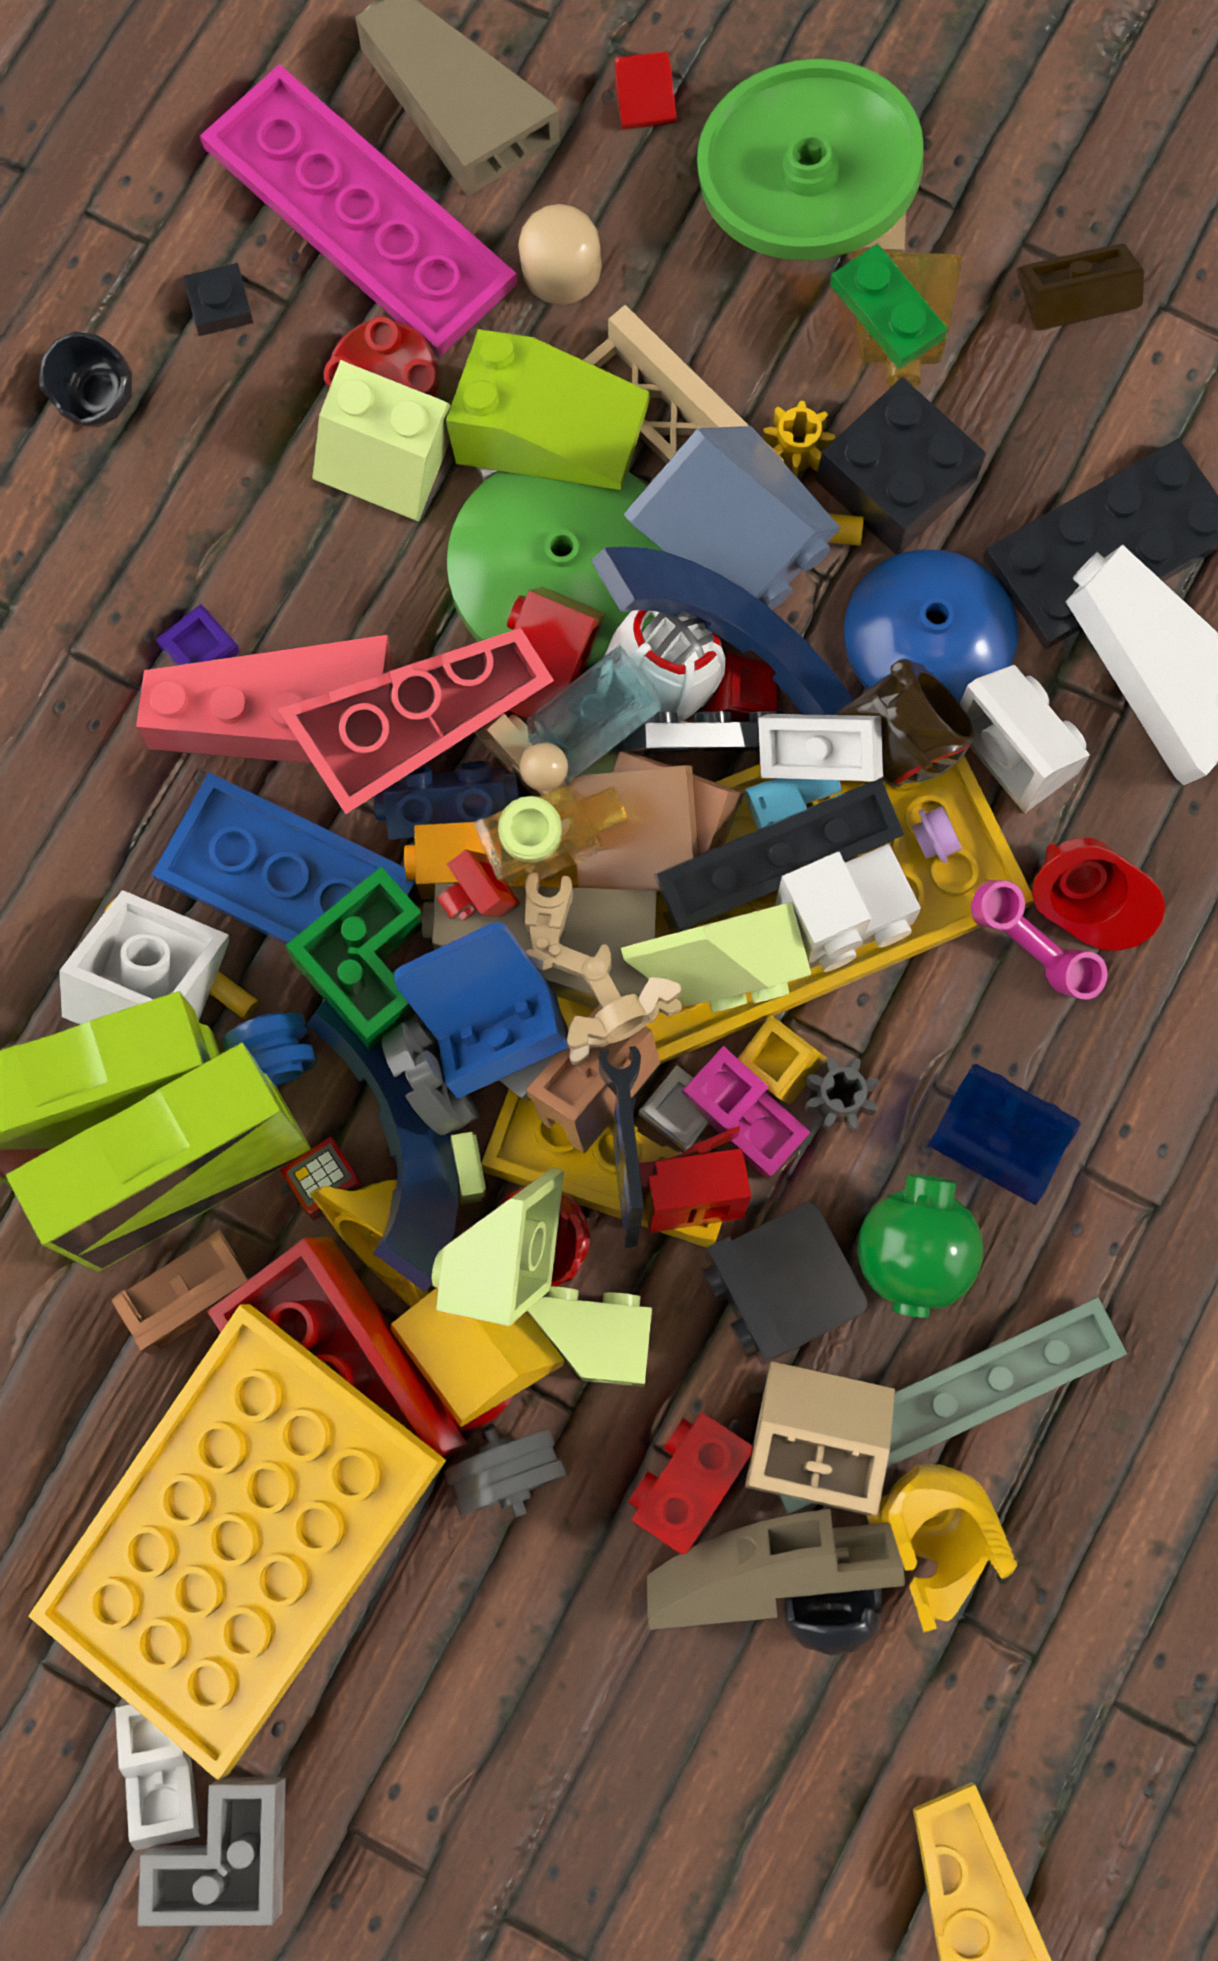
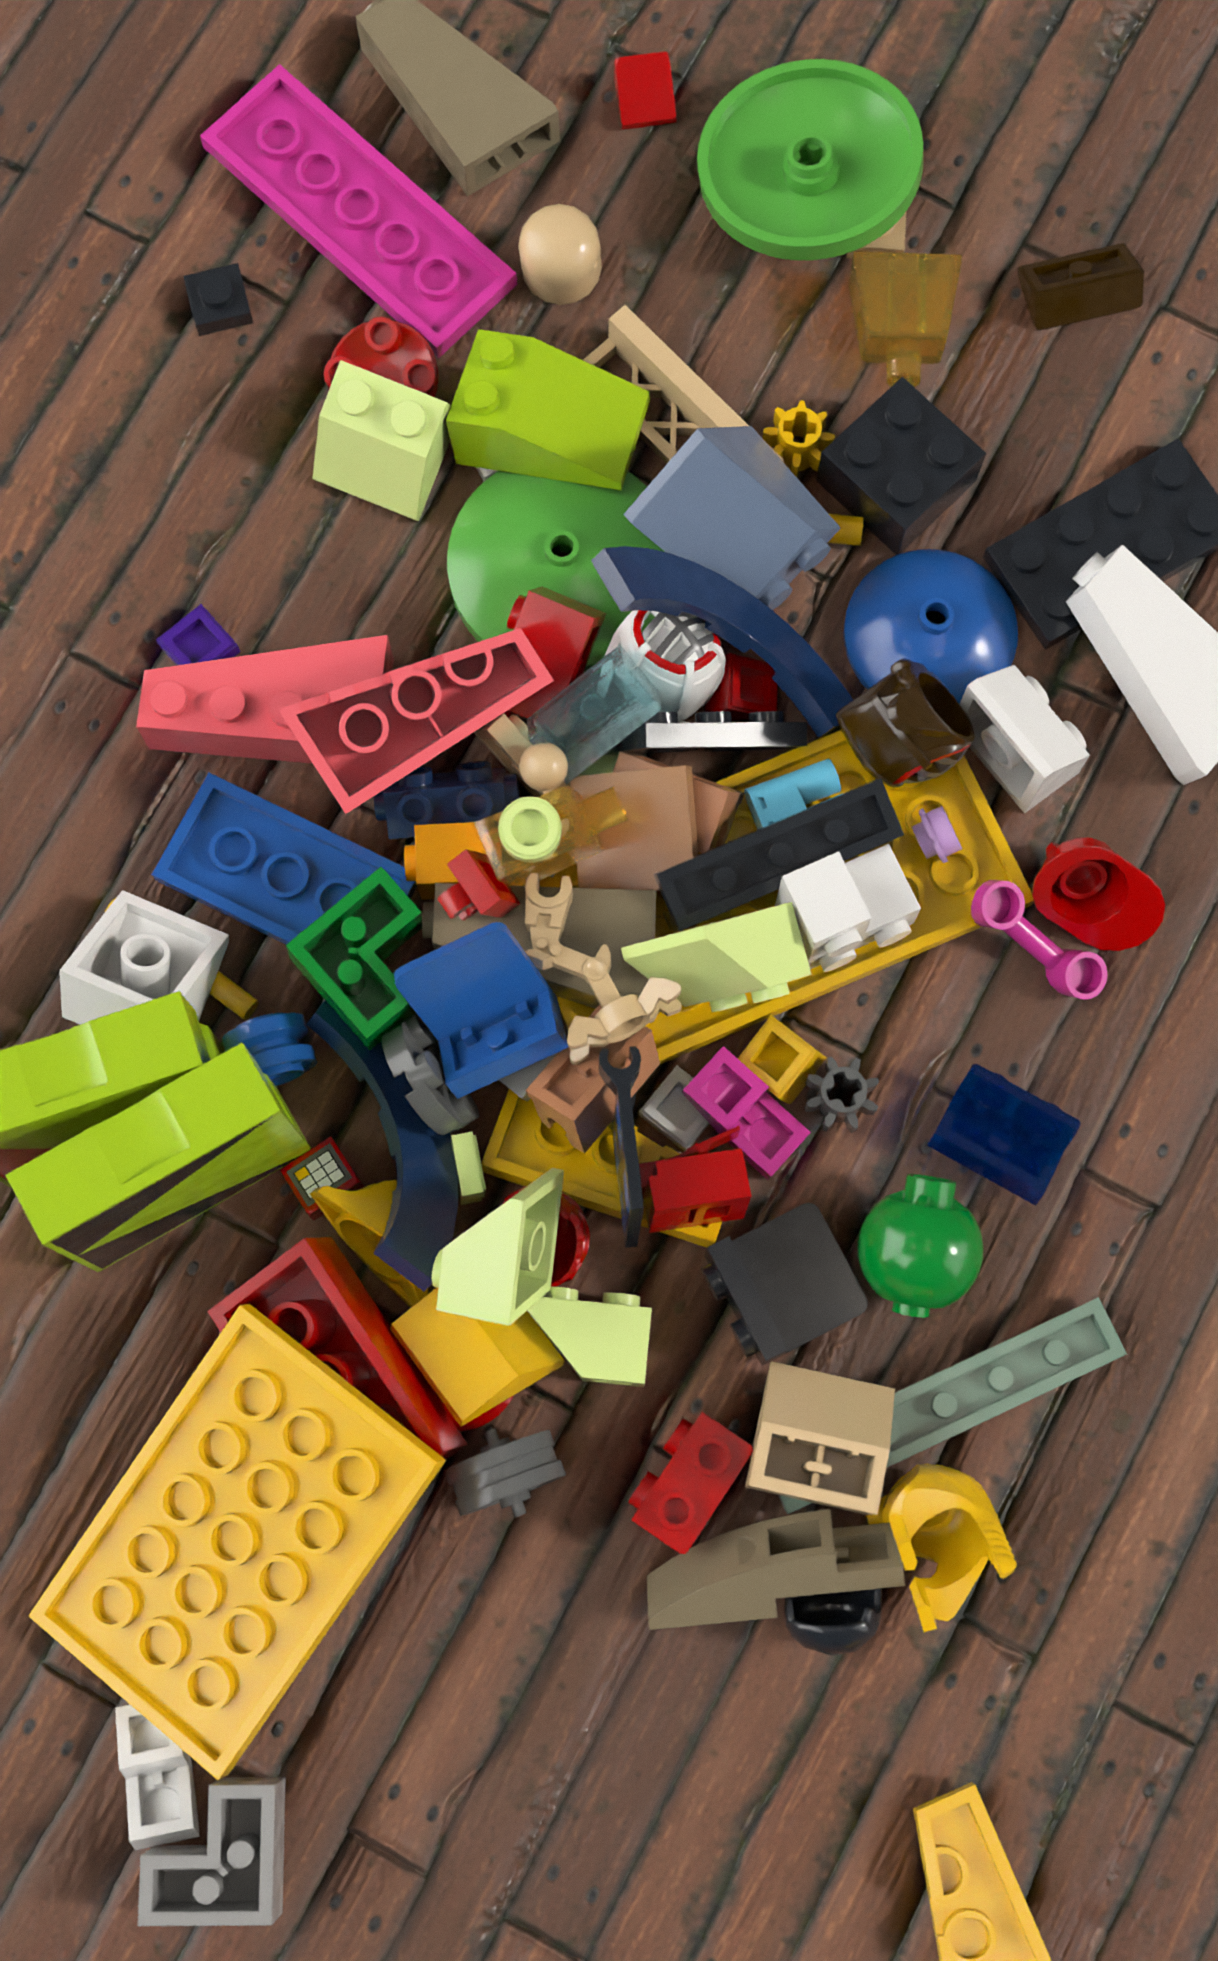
(86, 379): black hair -> none
(181, 1293): nougat hinge -> none
(820, 747): white plate -> none
(888, 306): green plate -> none

